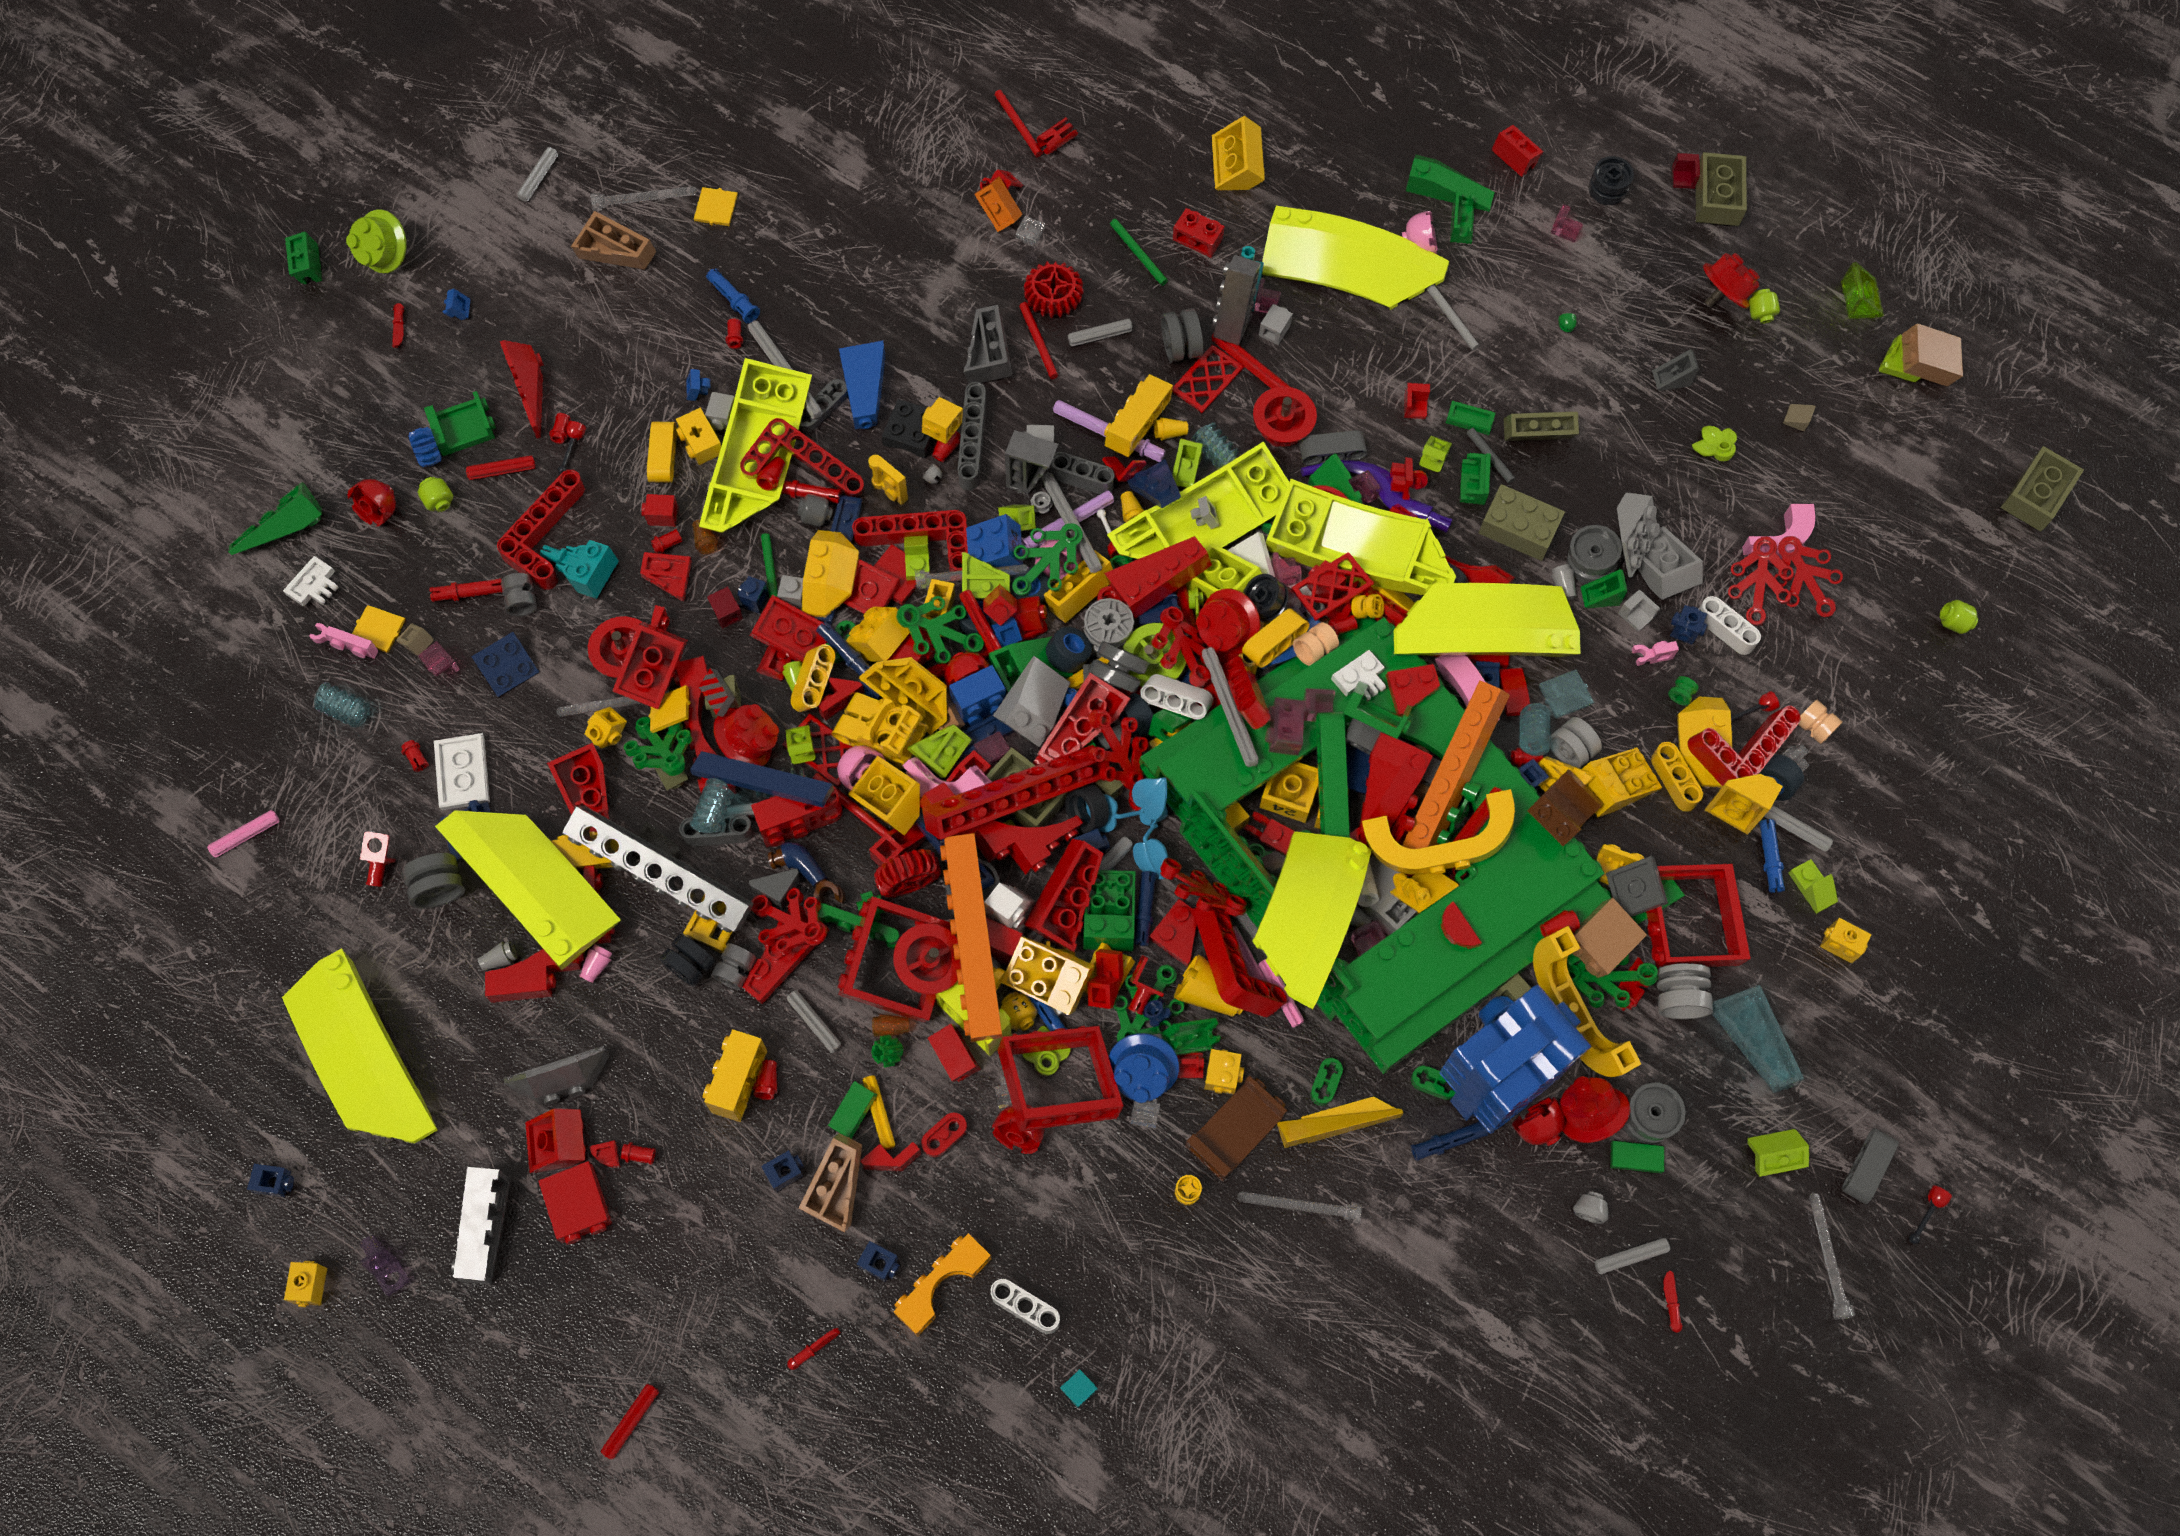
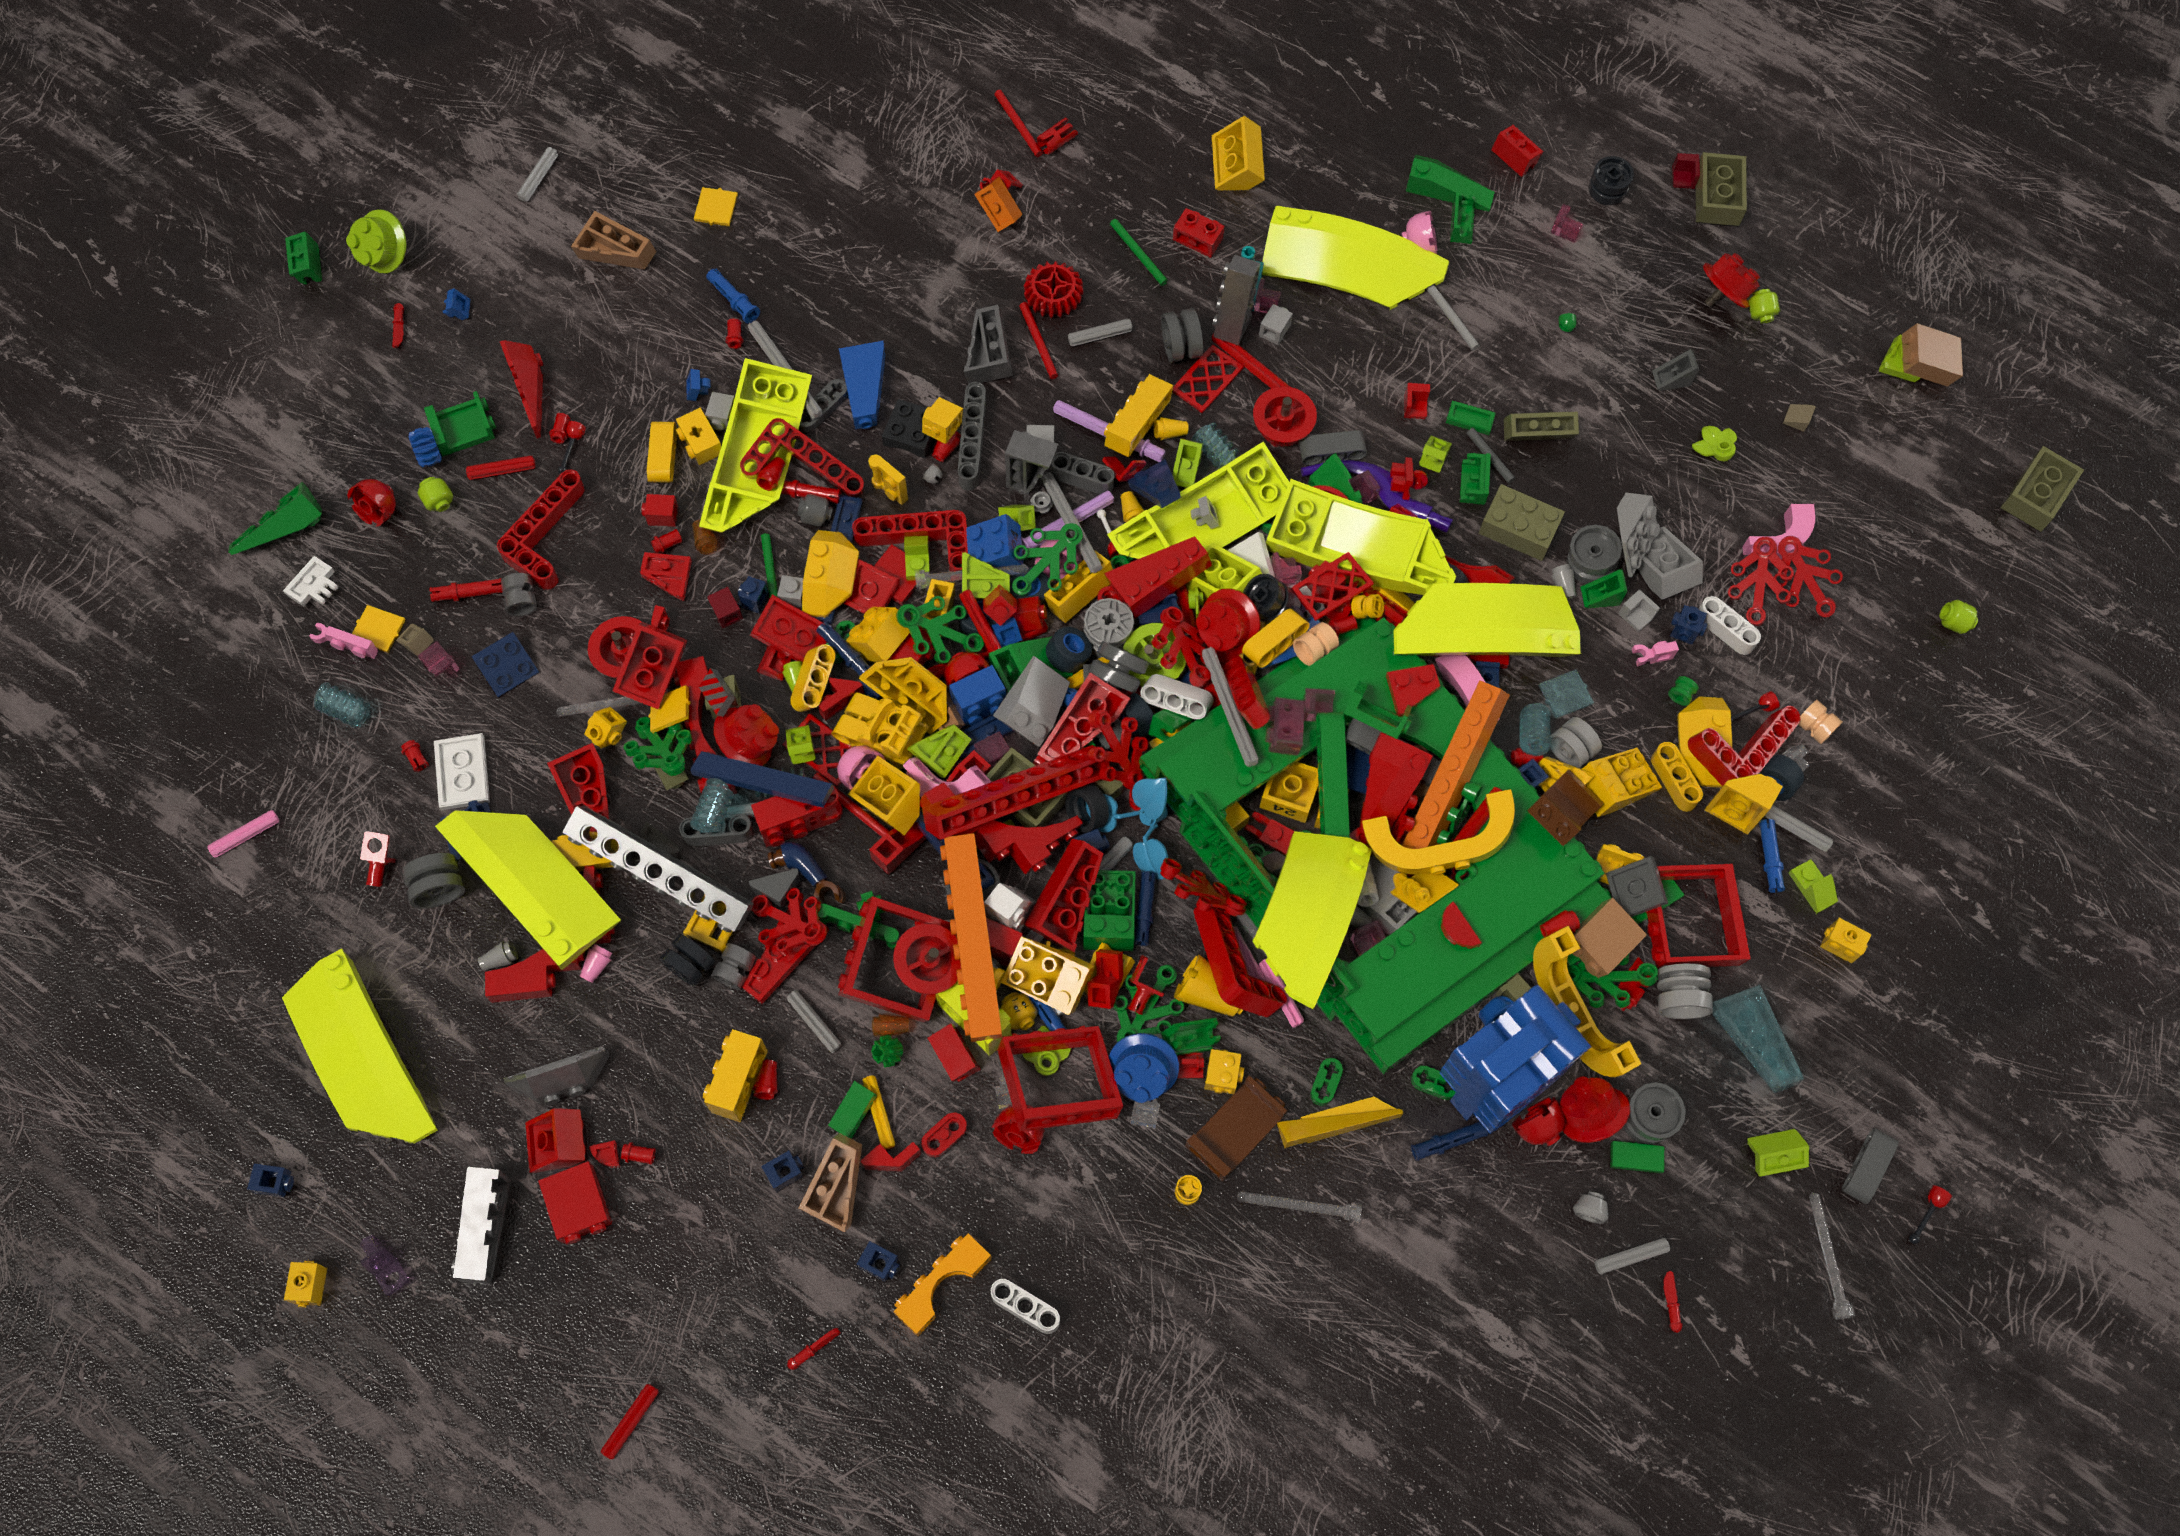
(584, 566): teal brick -> none
(600, 201): clear piece -> none
(907, 873): red gear -> none
(1030, 231): clear tile -> none
(1079, 1388): teal slope -> none
(1156, 1012): dark blue plate -> none
(1176, 932): red wing -> none
(1362, 669): white hinge -> none
(1514, 683): red slope -> none
(1861, 293): clear neon green slope -> none

